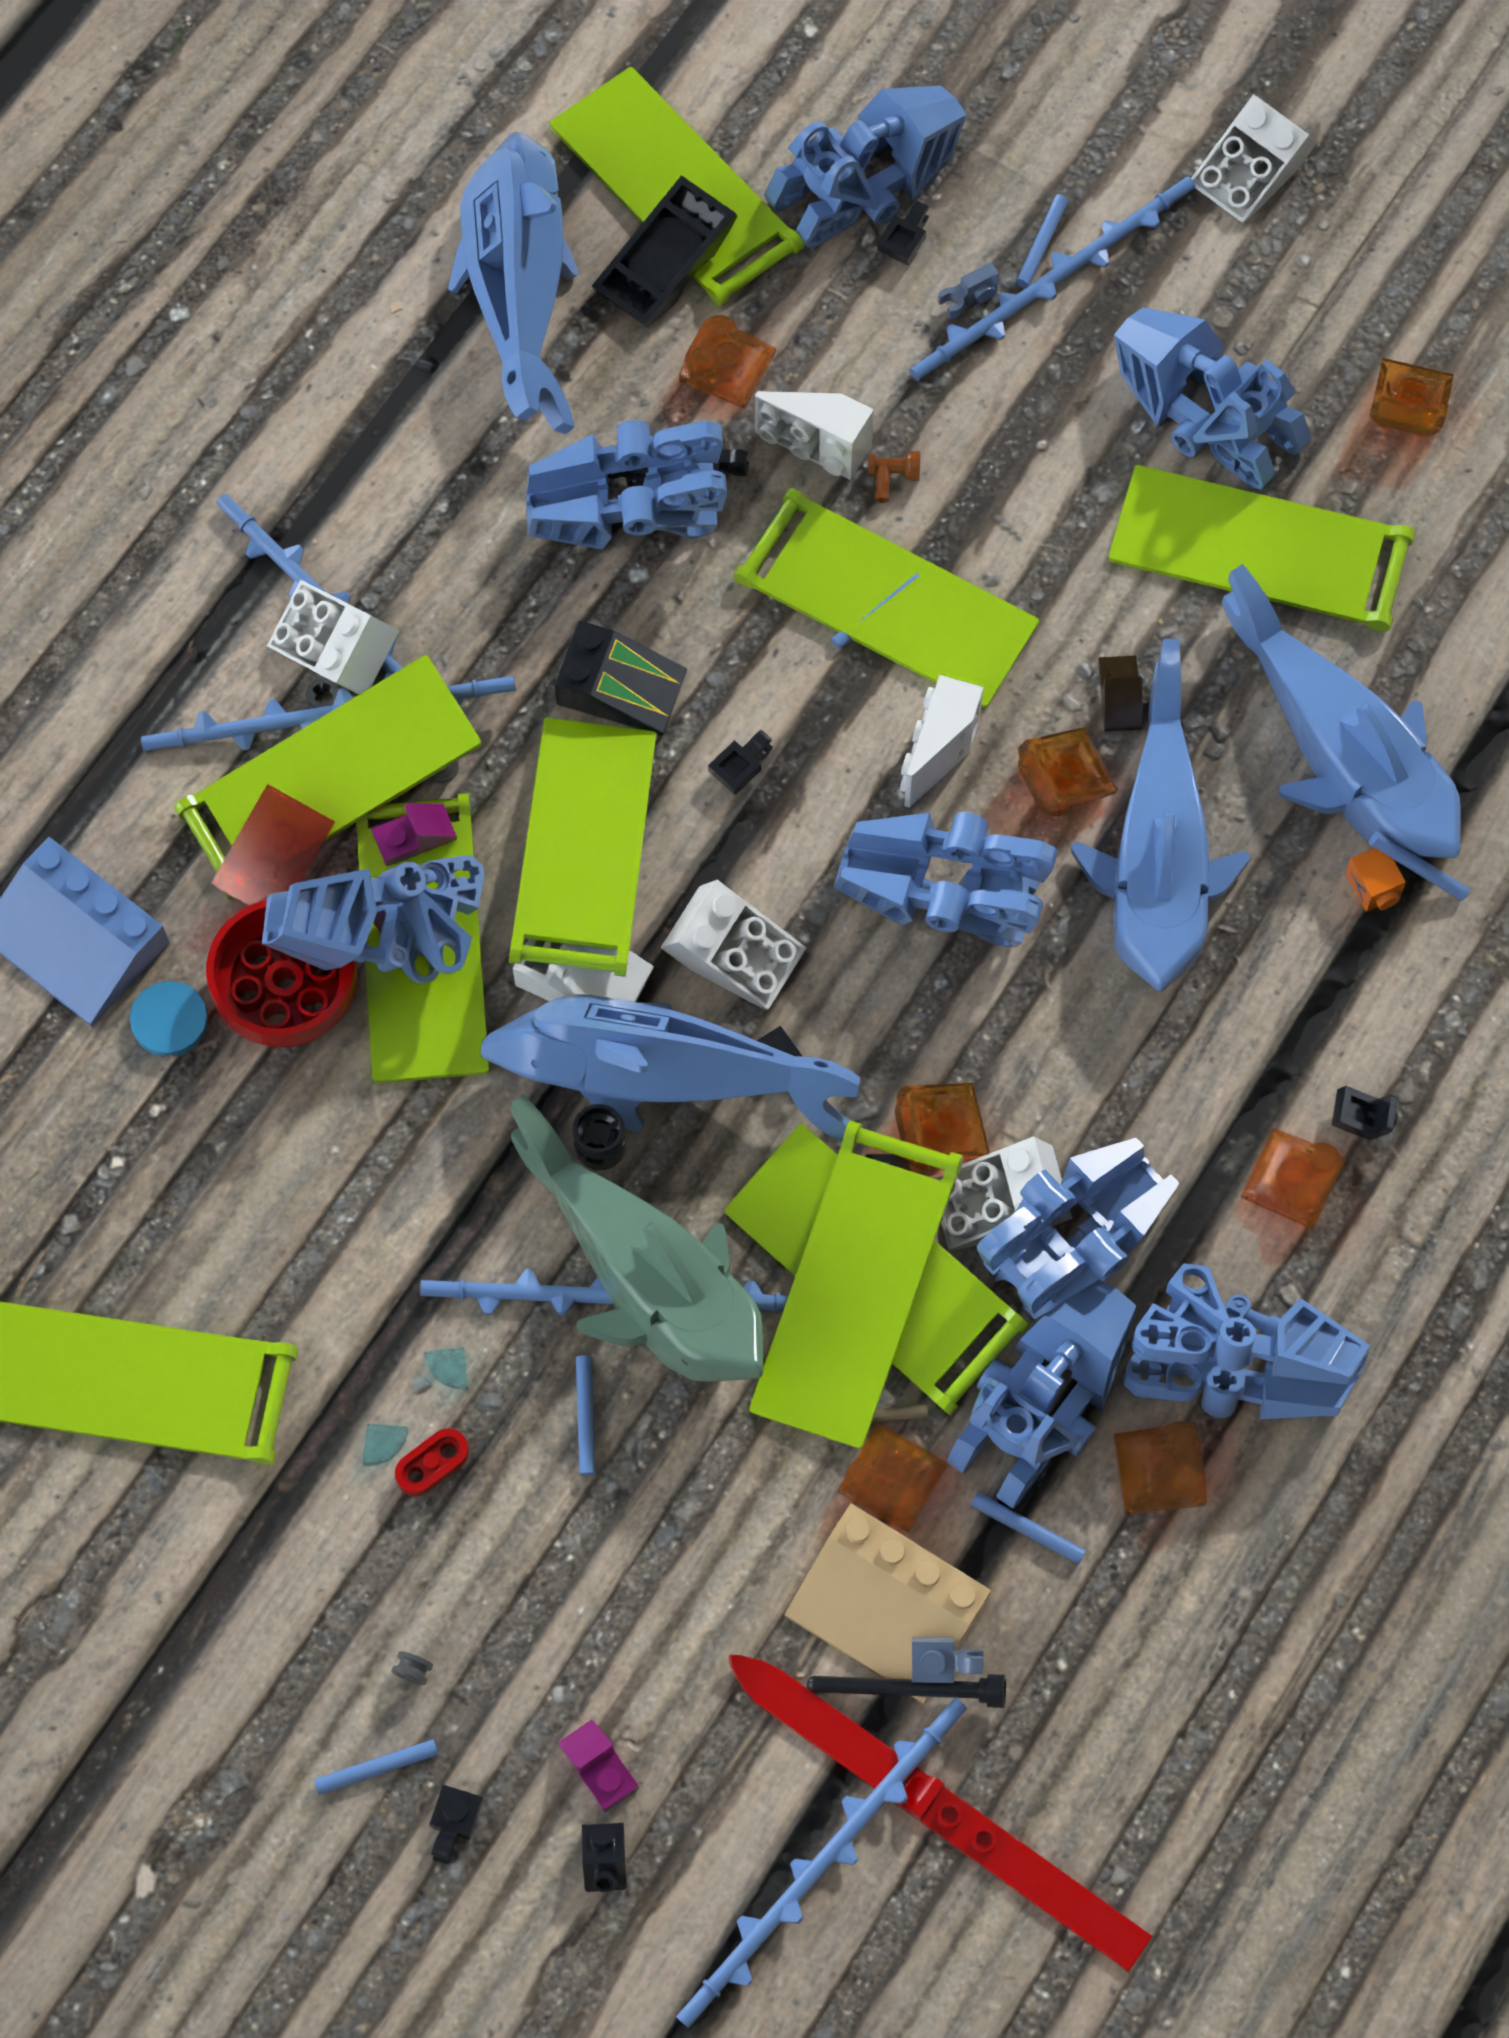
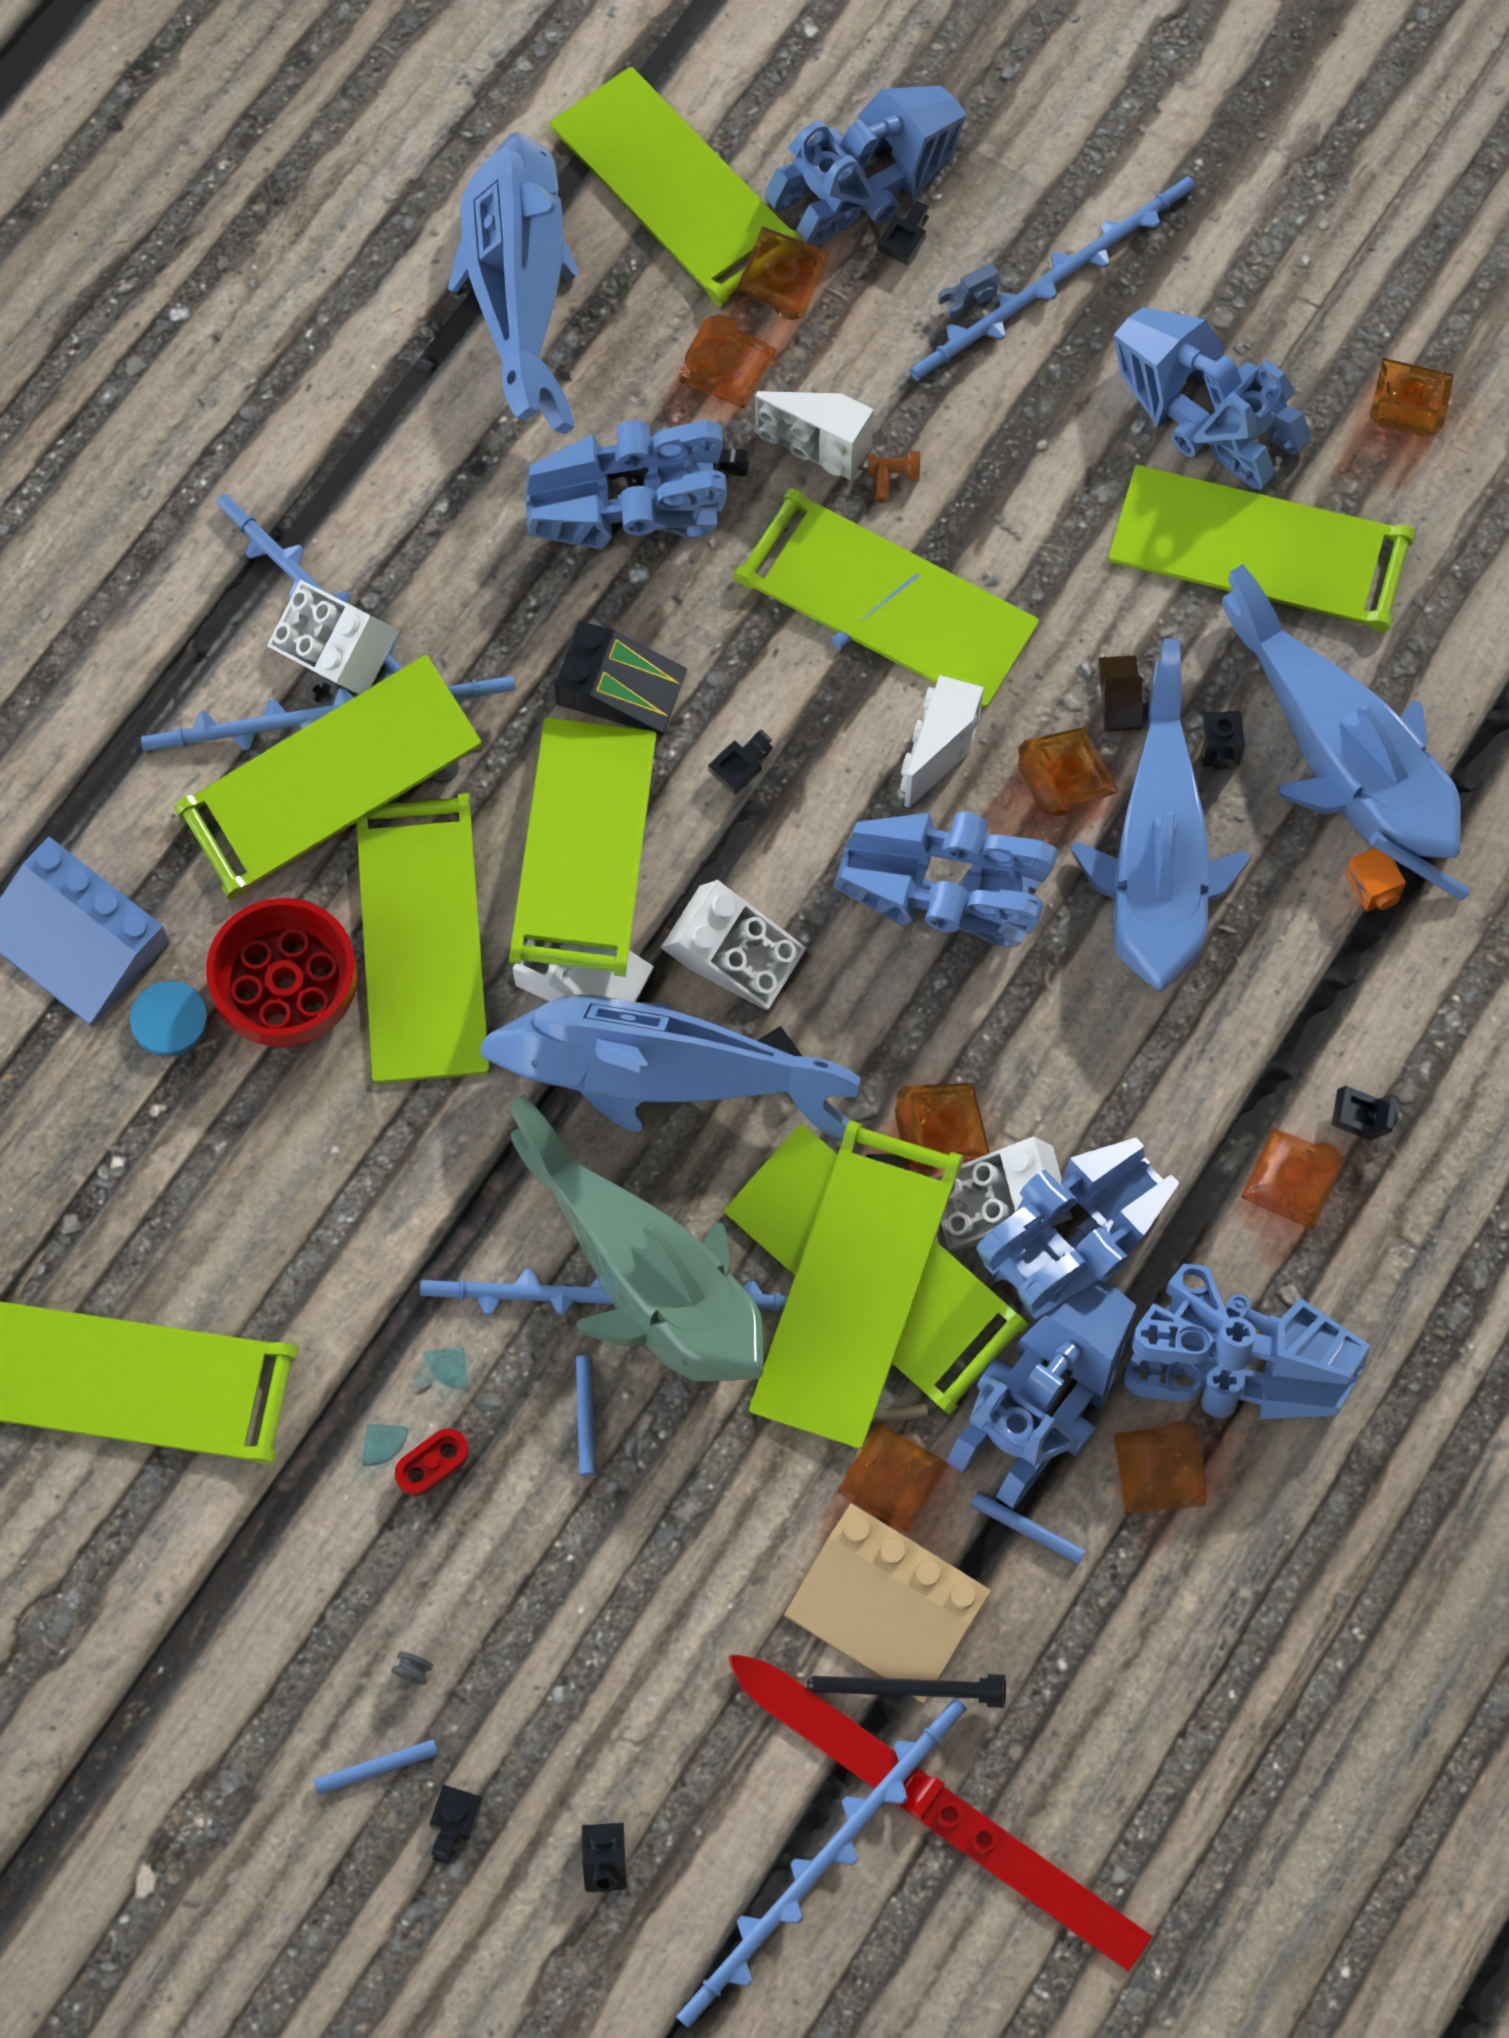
(272, 848): clear red tile -> none
(332, 916): medium blue piece -> none
(419, 831): magenta slope -> none
(598, 1128): black wheel -> none
(598, 1765): magenta slope -> none
(665, 252): black slope -> none
(783, 273): none -> clear orange slope
(936, 1660): sand blue plate -> none
(1041, 241): medium blue bar -> none
(1223, 739): none -> black bracket
(1252, 160): white slope -> none

